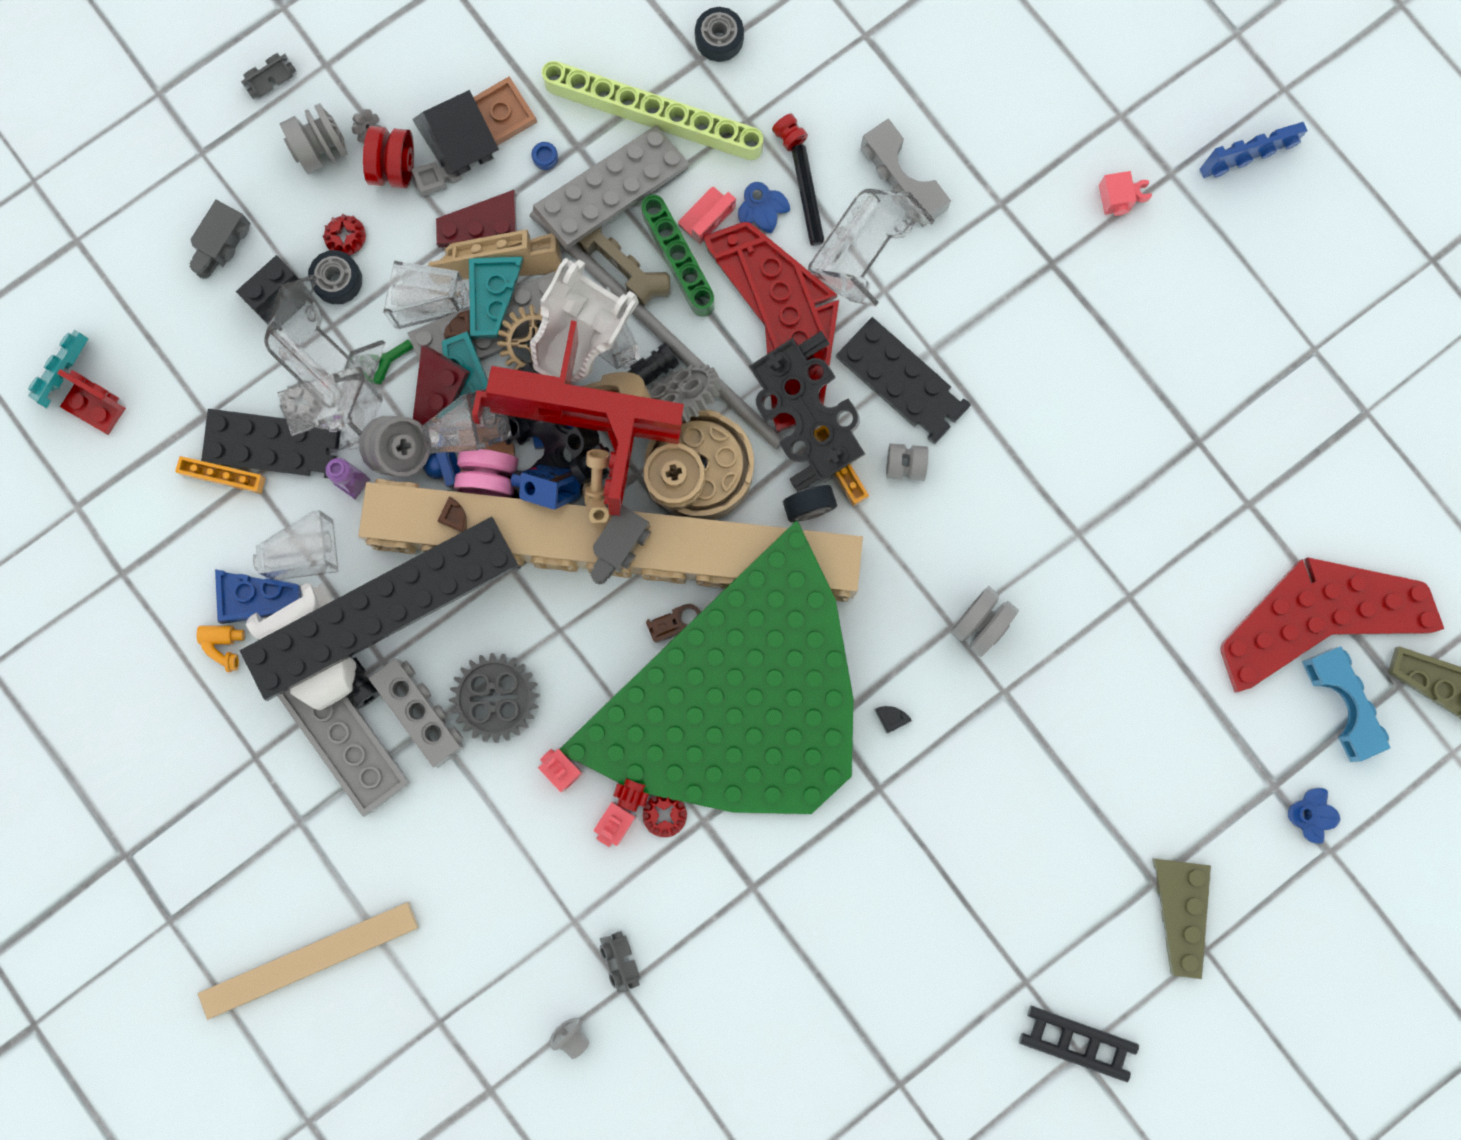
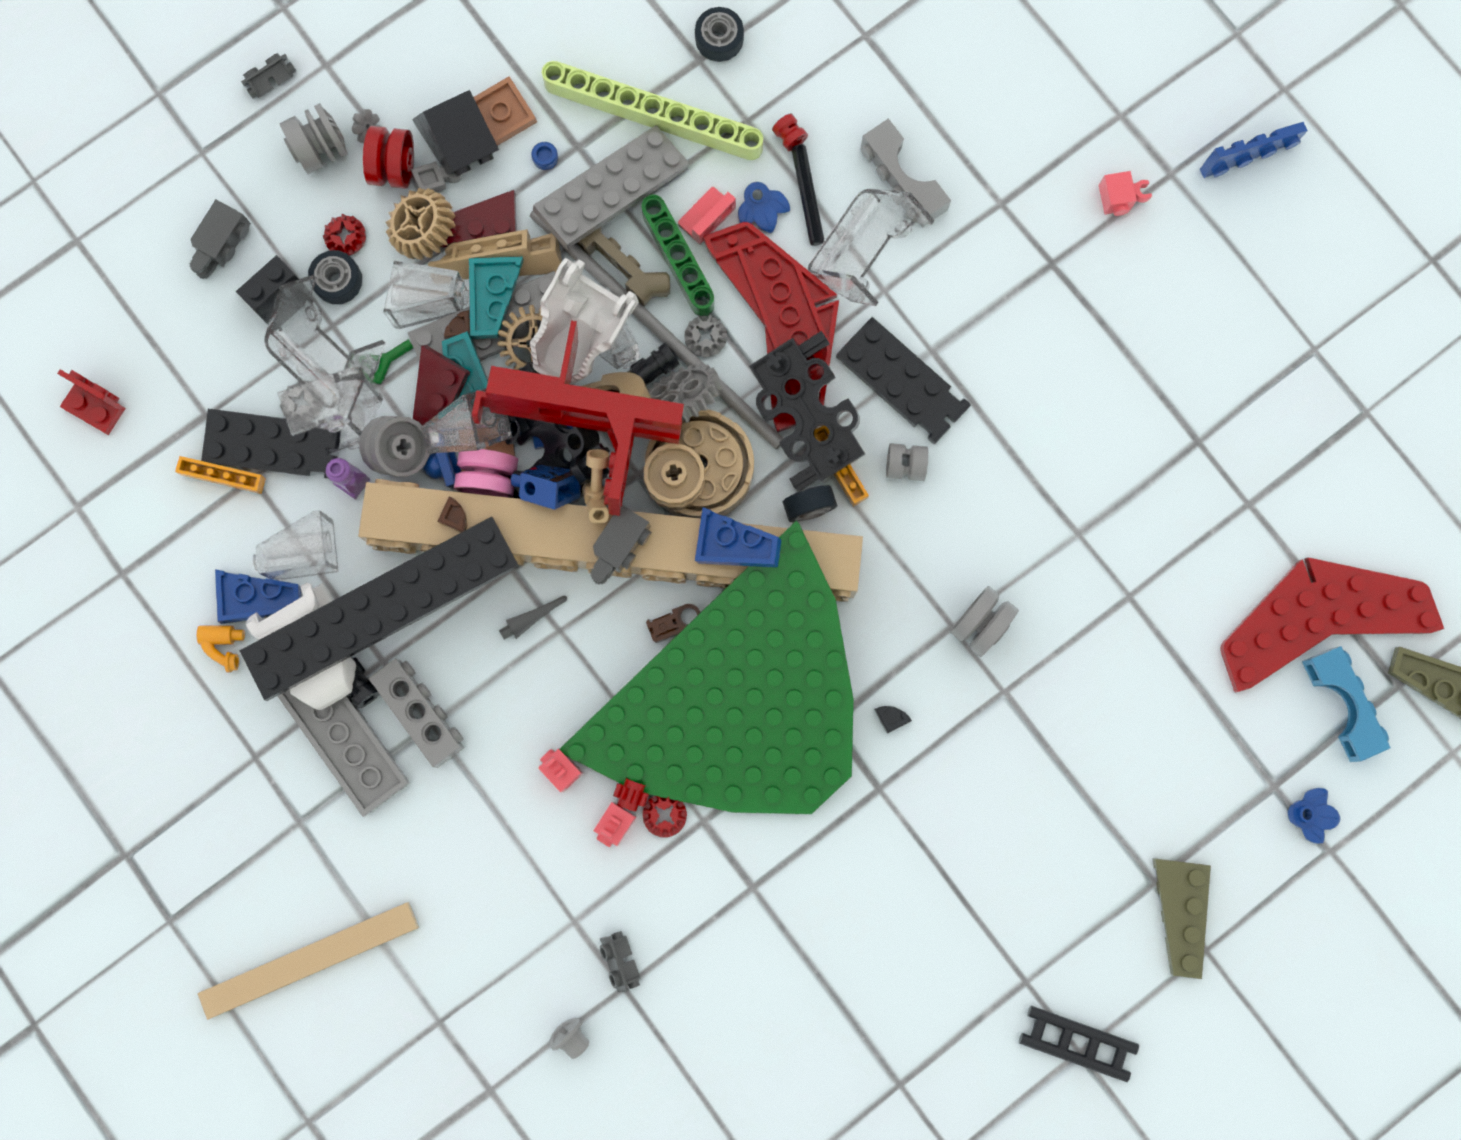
(71, 348): teal wing -> none
(420, 224): none -> tan gear
(494, 723): dark grey gear -> none
(519, 624): none -> dark grey piece
(705, 348): none -> light grey gear
(733, 543): none -> blue wing

